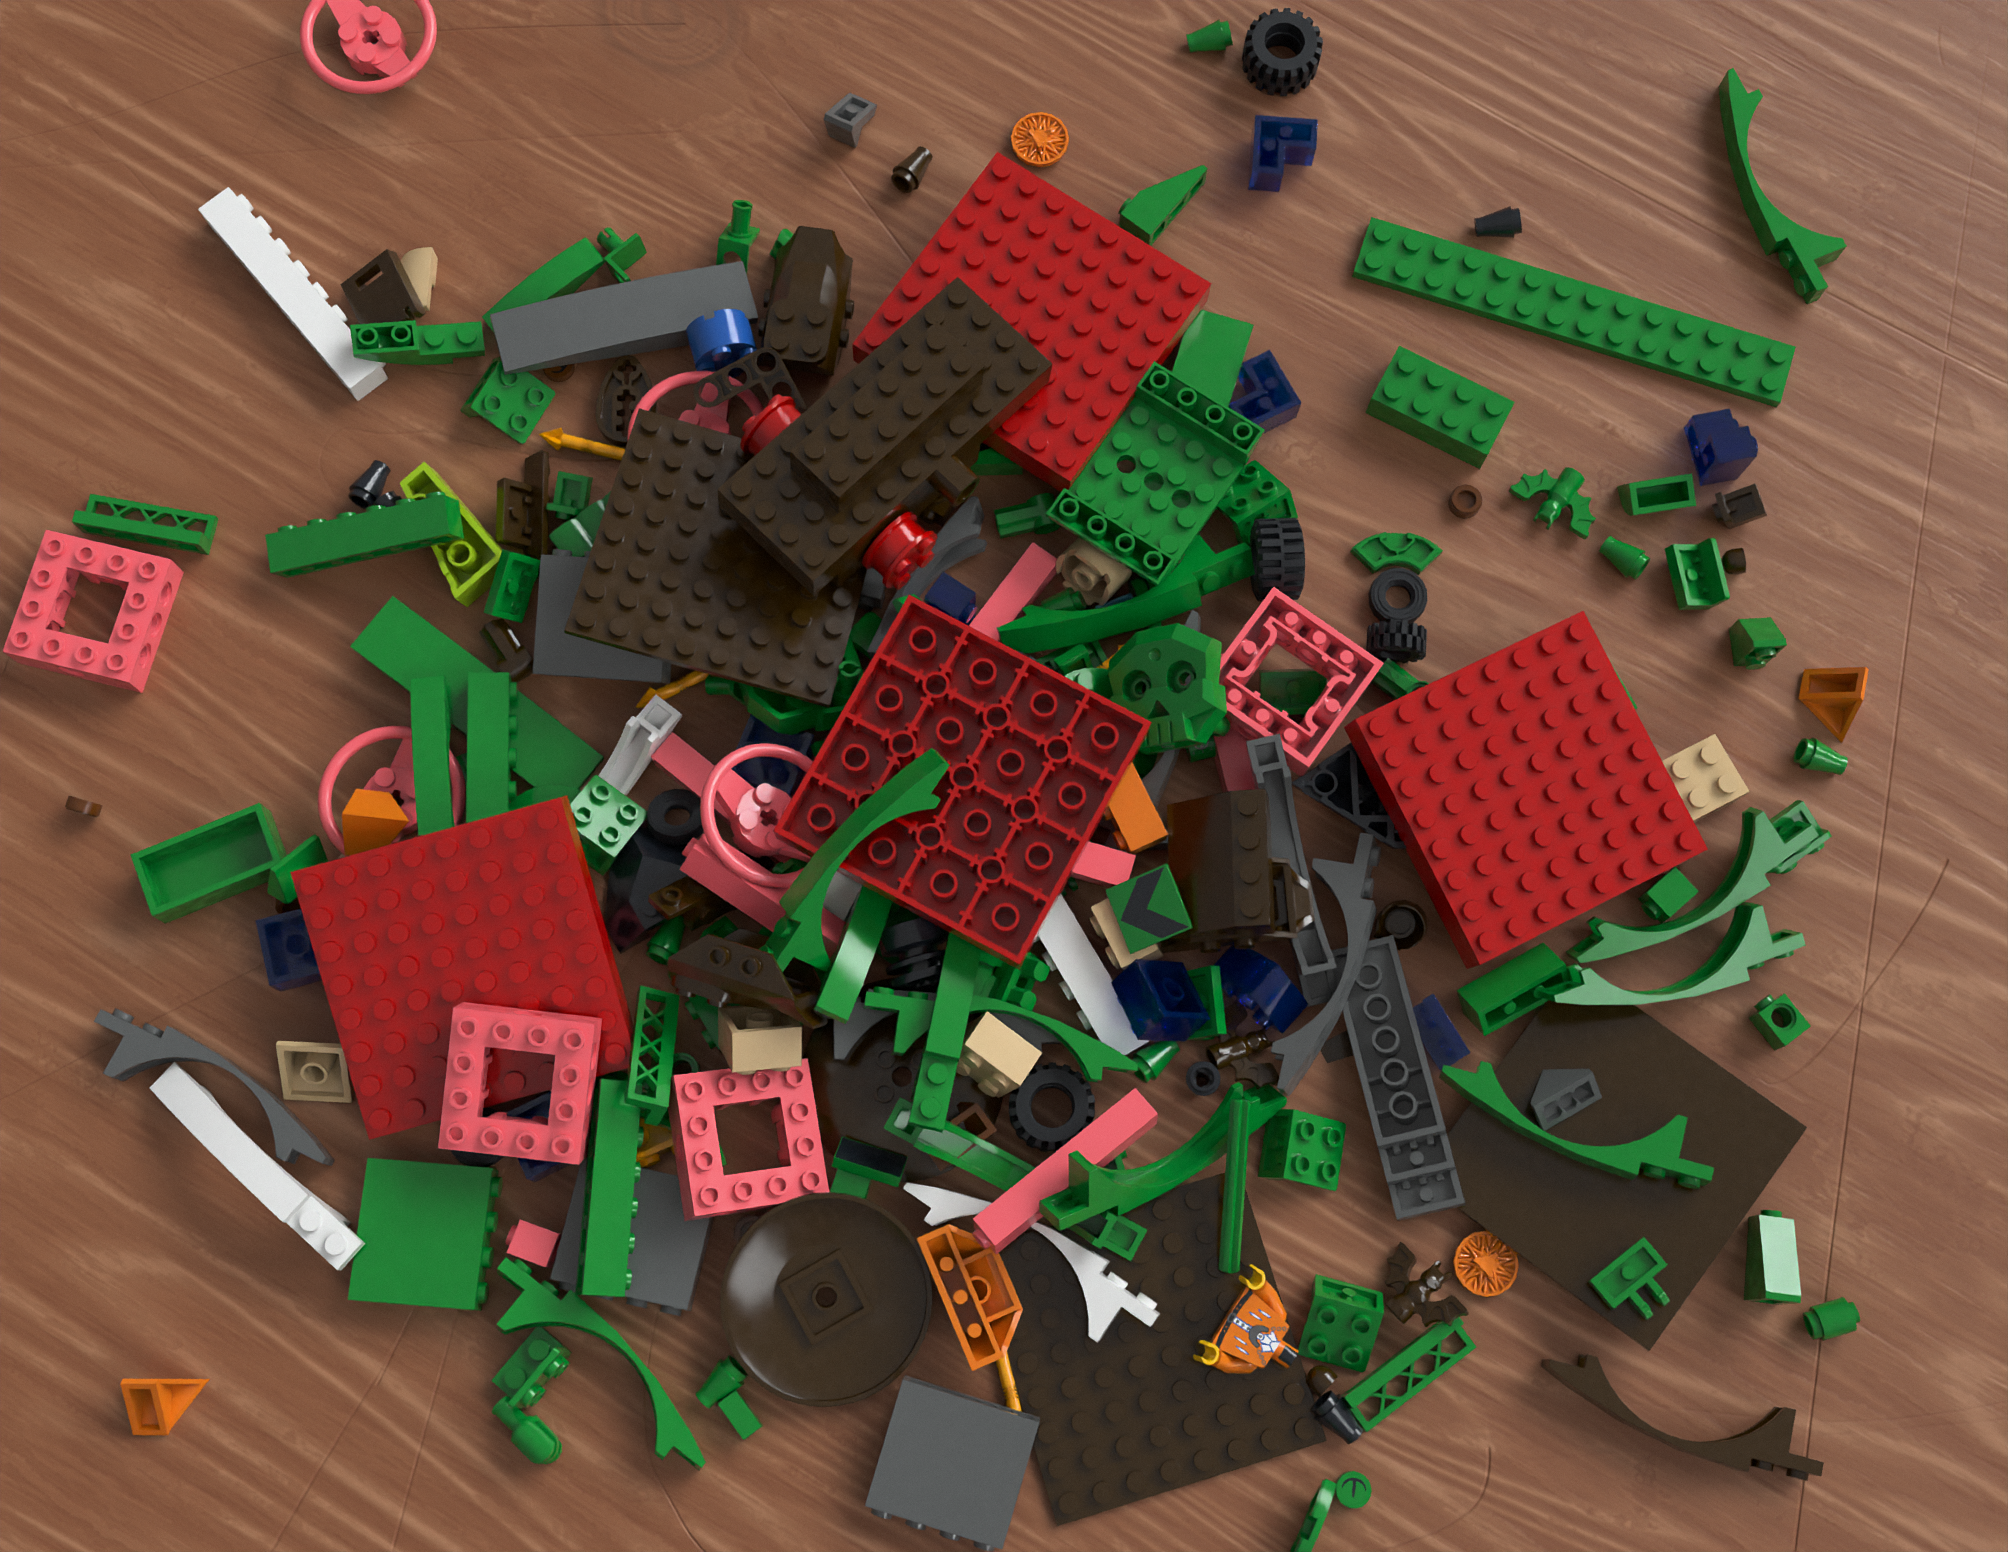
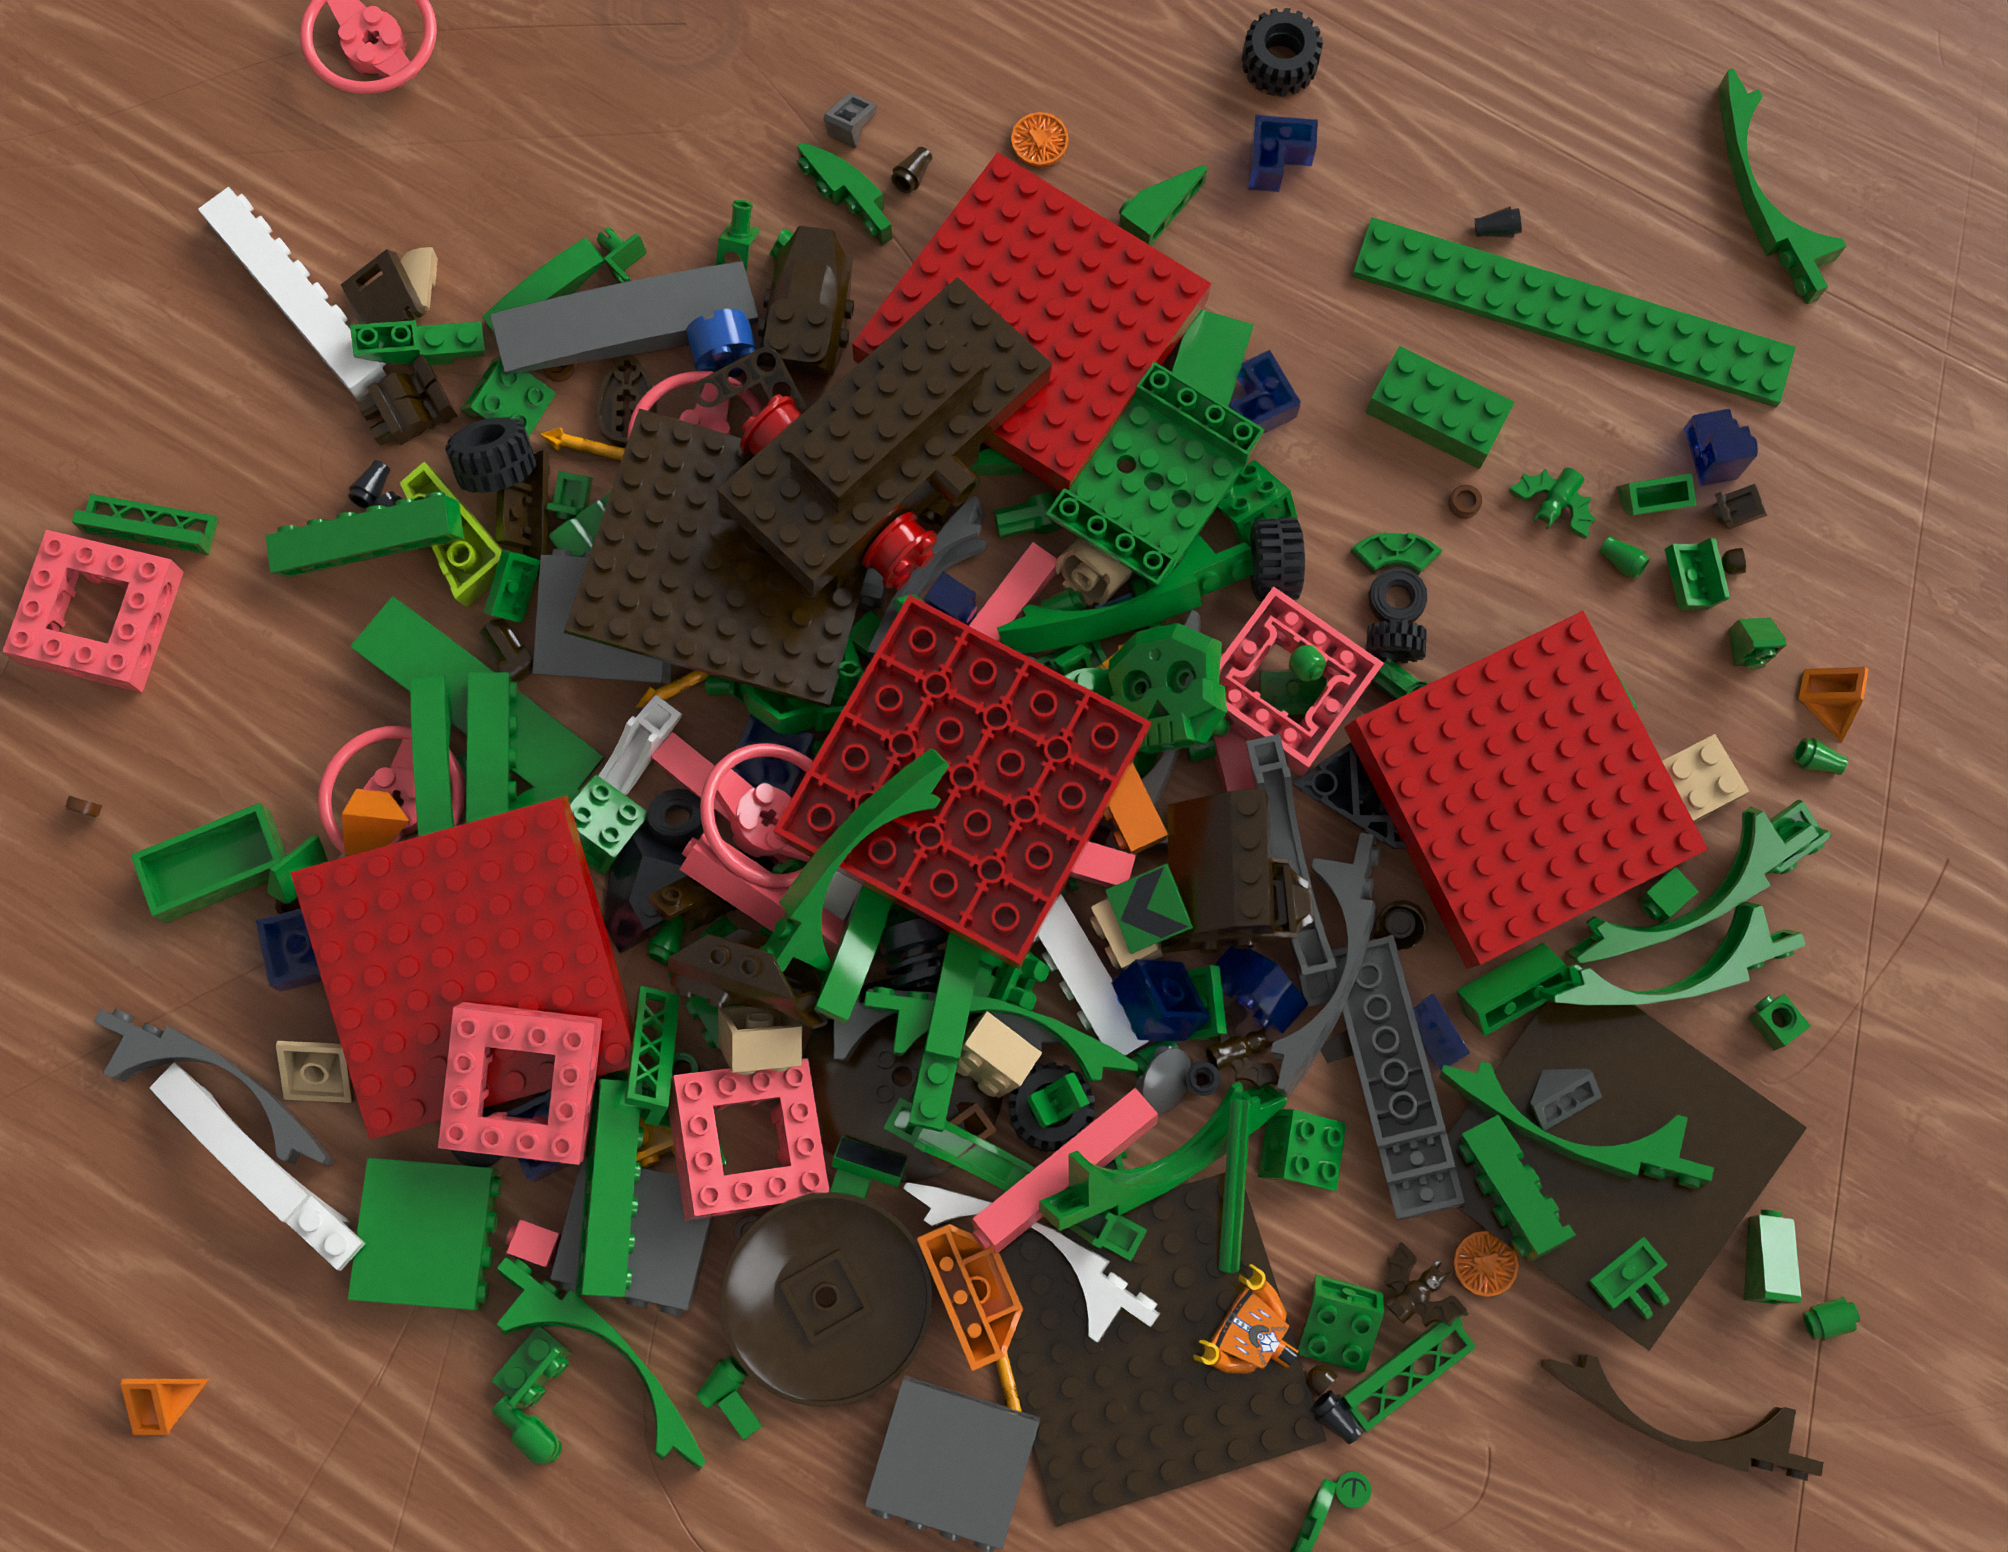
(401, 405): none -> dark brown hips
(490, 455): none -> black tyre
(845, 183): none -> green slope
(1058, 1100): none -> green bracket
(1165, 1079): none -> dark grey dish
(1210, 38): green cone -> none
(1307, 663): none -> green piece
(1514, 1190): none -> green wedge

